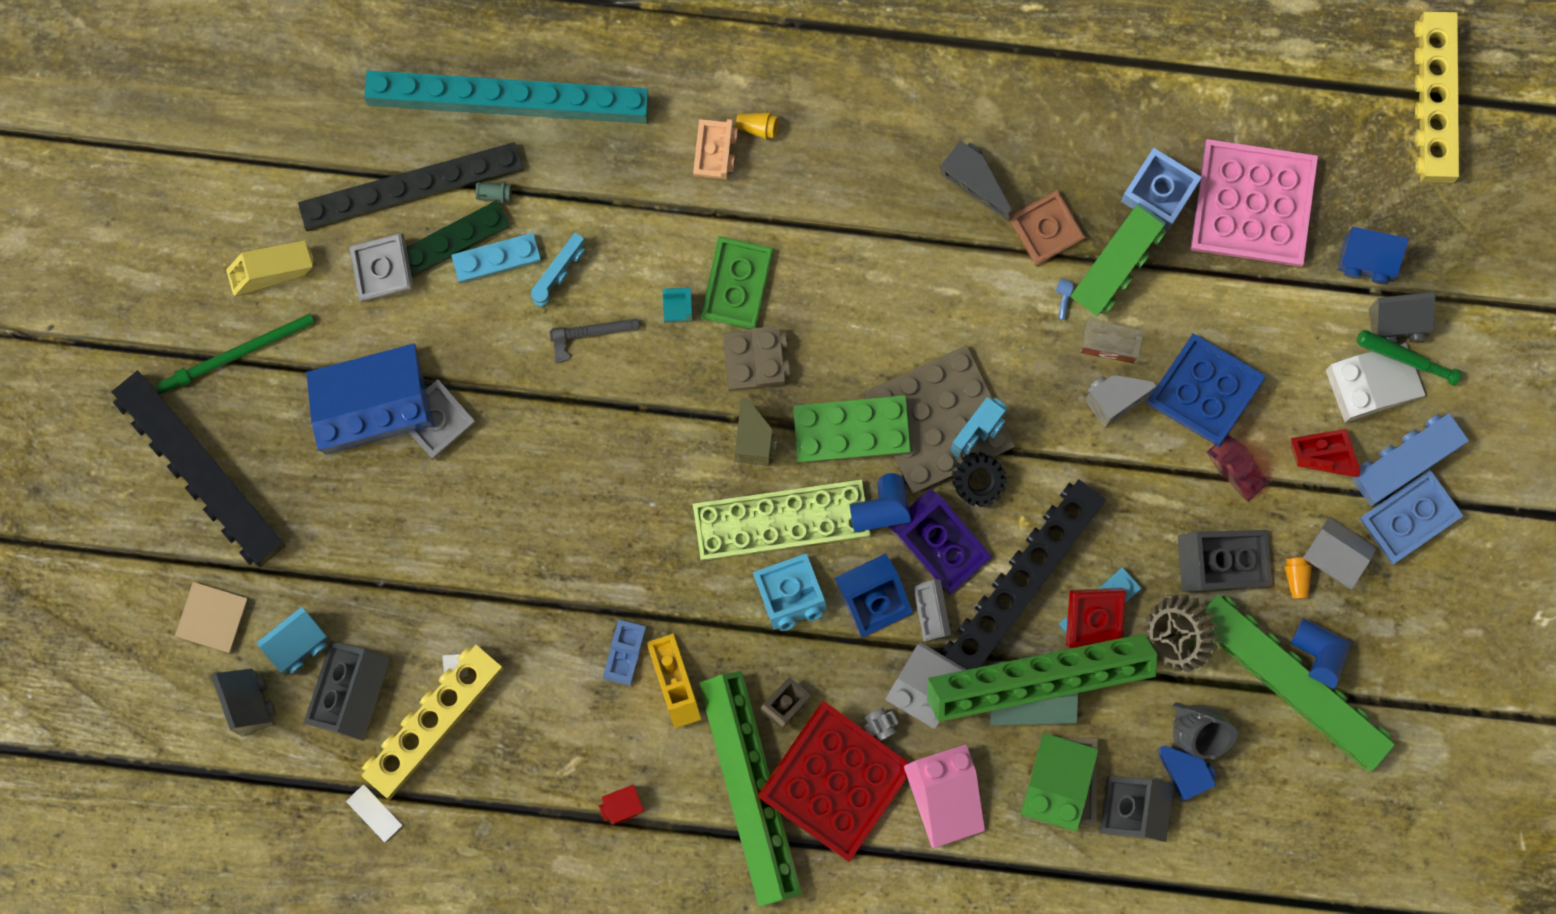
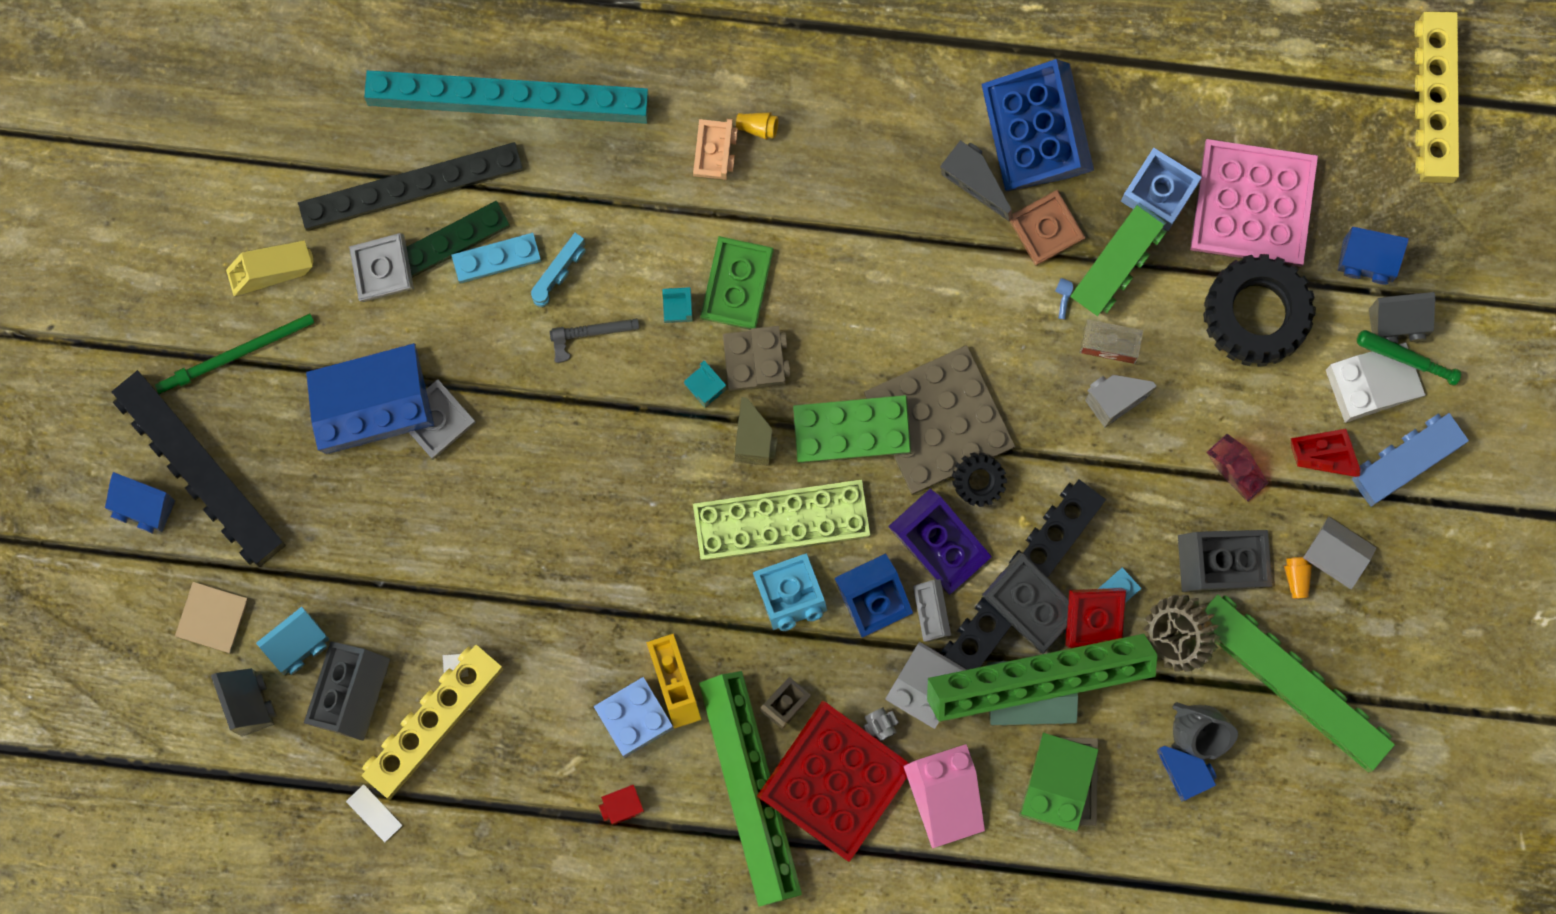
(138, 503): none -> blue slope
(491, 191): sand green pin -> none
(624, 652): medium blue slope -> none
(633, 717): none -> light blue brick
(705, 384): none -> teal panel
(888, 510): blue brick -> none
(984, 423): medium azure plate -> none
(1029, 602): none -> dark grey tile
(1037, 126): none -> blue slope
(1137, 808): dark grey slope -> none
(1206, 390): blue plate -> none
(1273, 276): none -> black tyre
(1327, 647): blue brick -> none
(1411, 517): medium blue plate -> none

